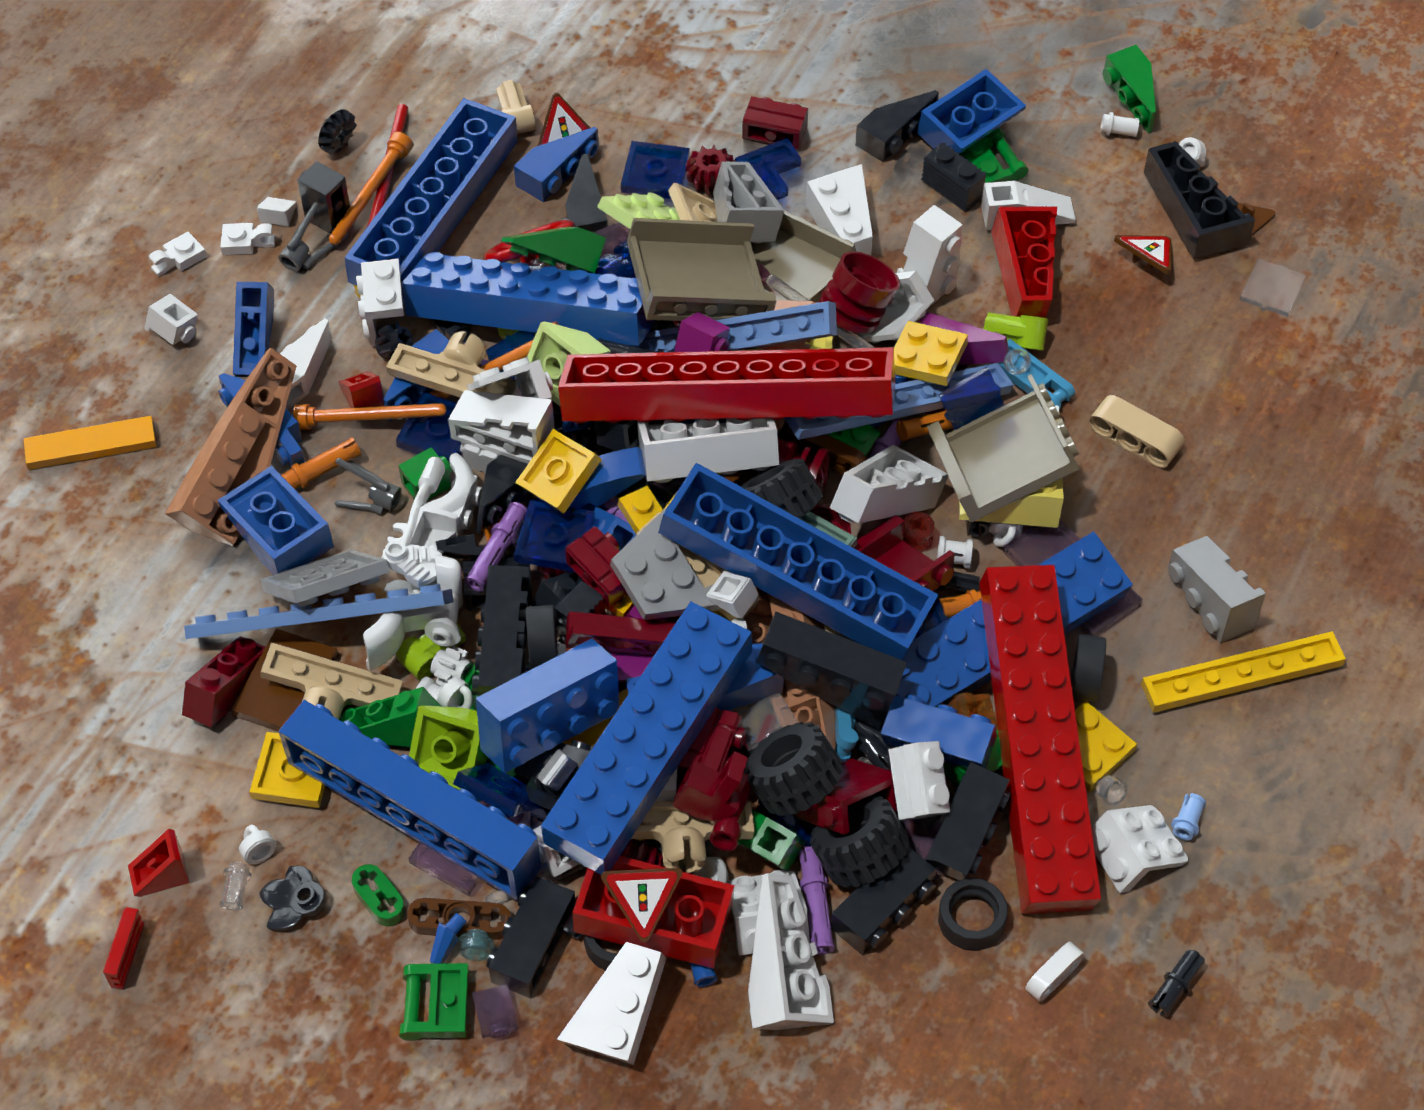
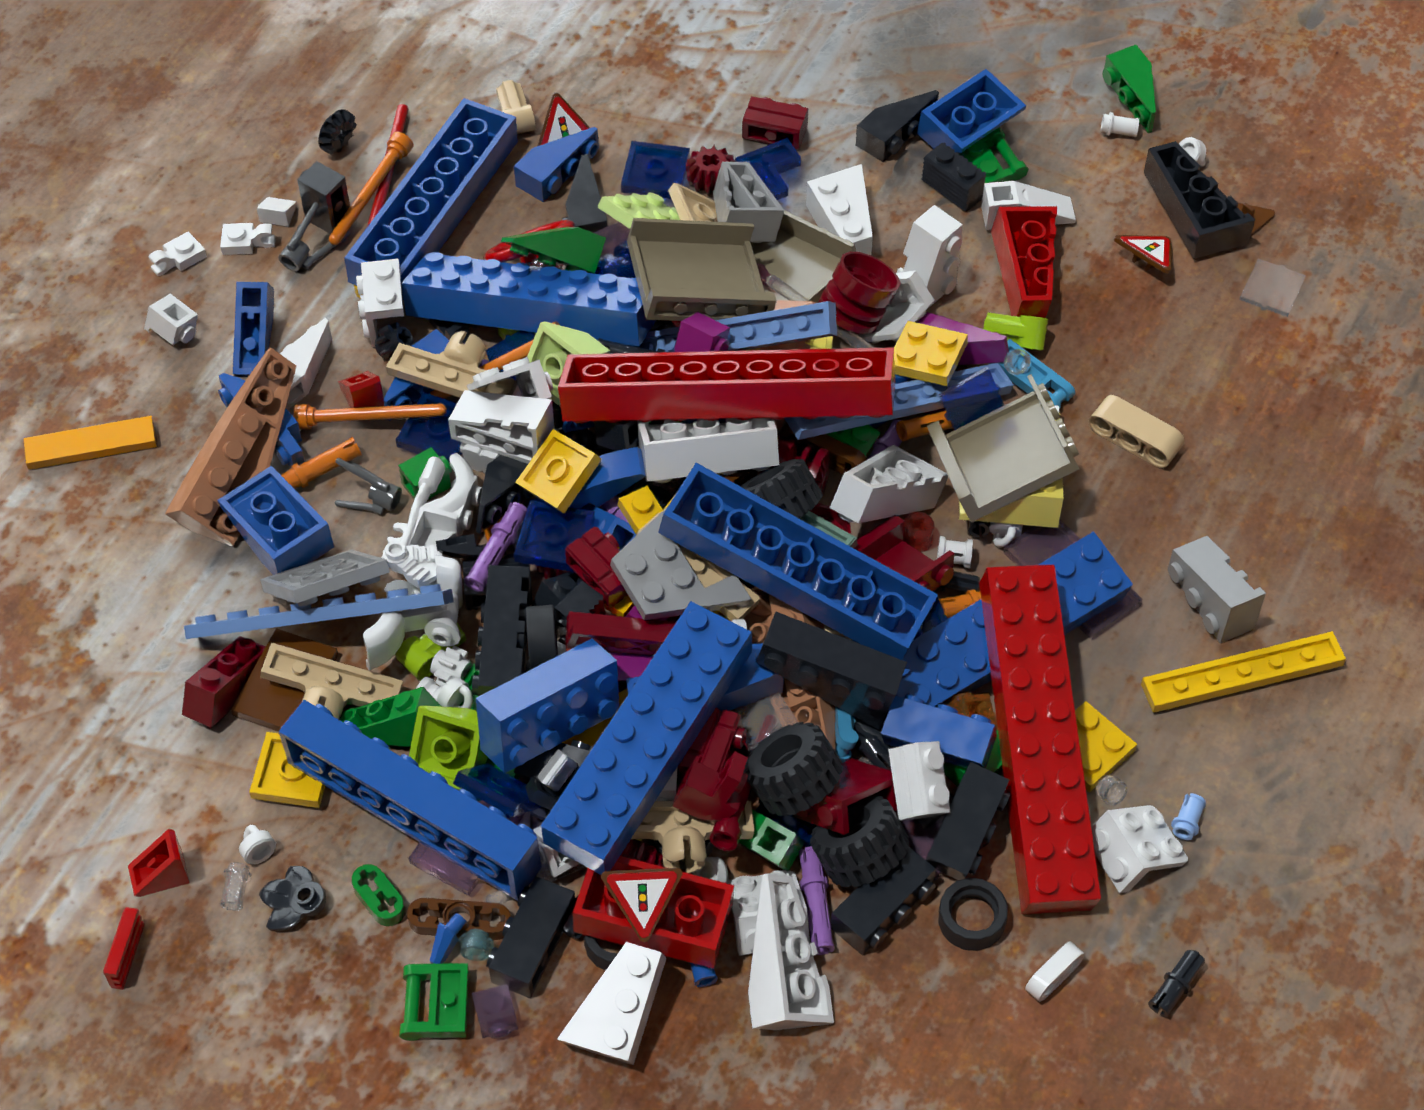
(733, 593): white slope -> none
(1088, 667): black tyre -> none

